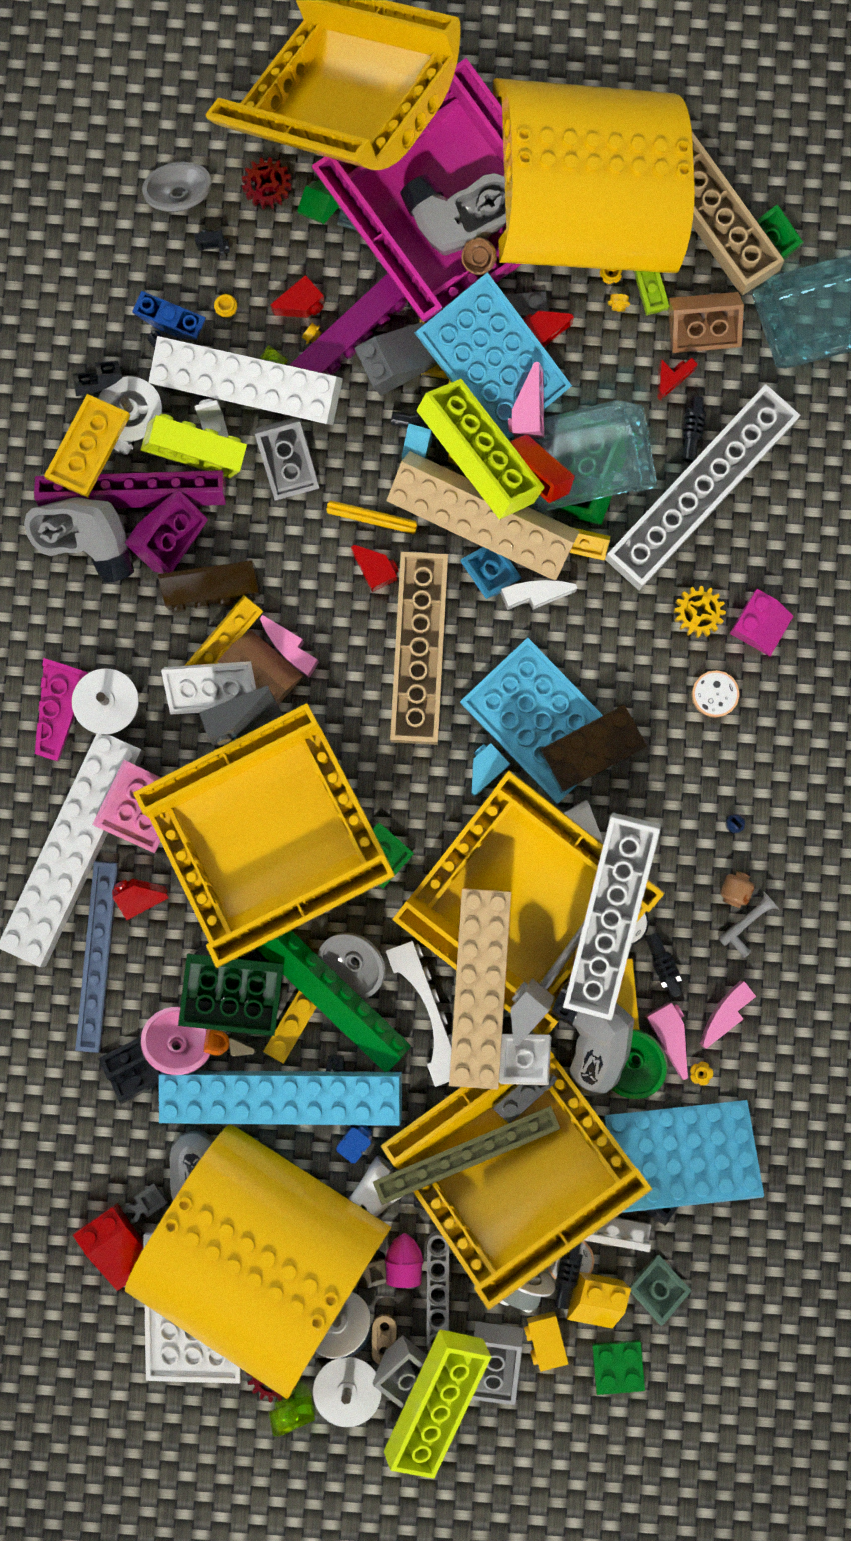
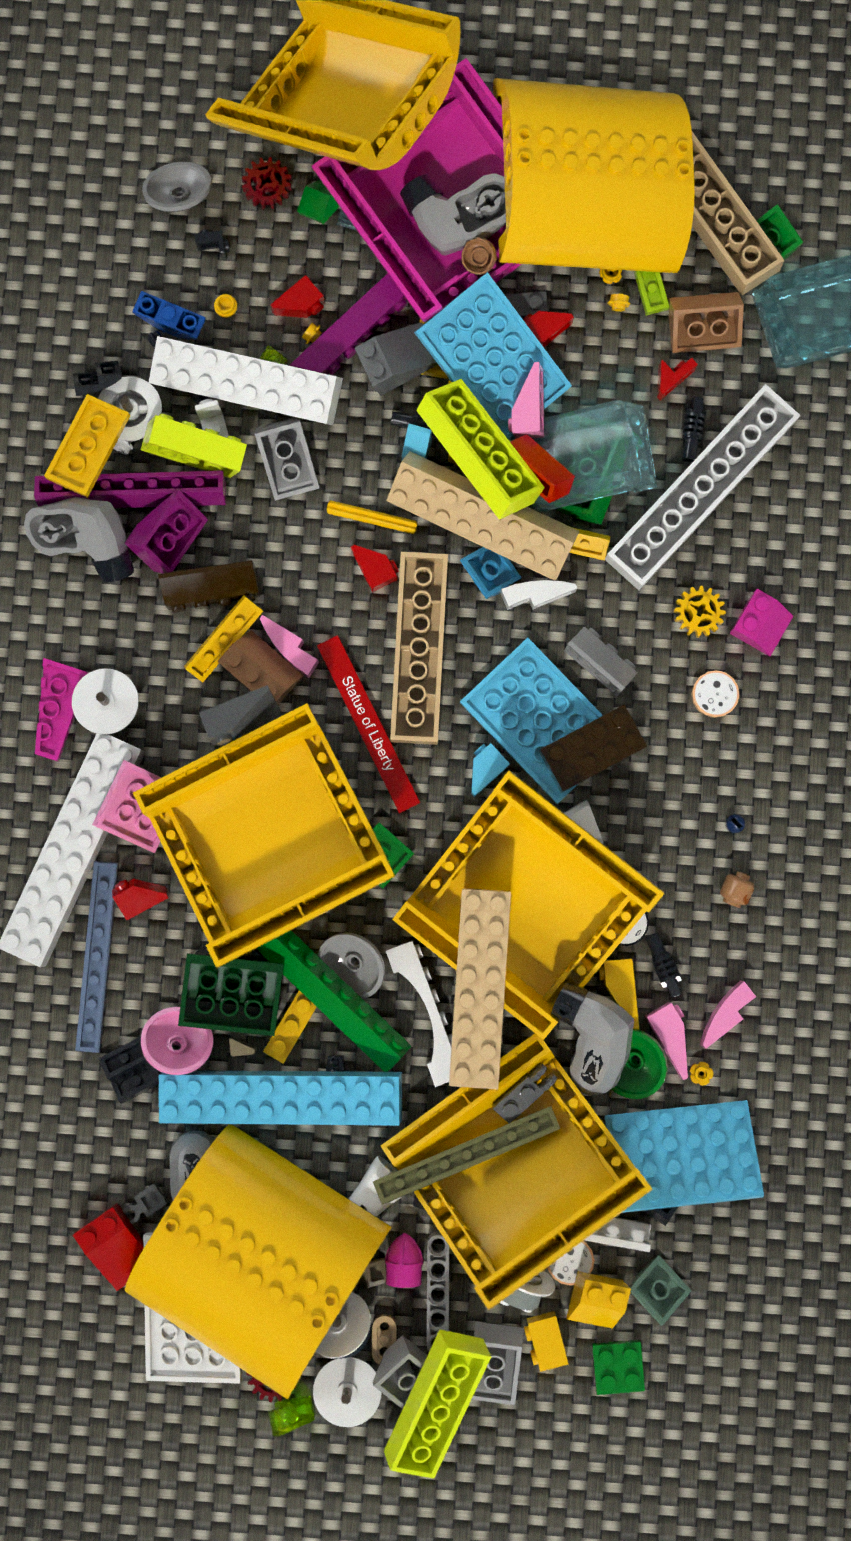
(206, 685): white plate -> none
(216, 1042): orange tile -> none
(355, 1142): blue brick -> none
(368, 724): none -> red tile
(526, 1062): white plate -> none
(529, 1007): light grey slope -> none
(562, 959): light grey bar -> none
(568, 1276): black hinge -> none
(601, 660): none -> light grey slope
(612, 915): white brick -> none
(732, 933): light grey piece -> none

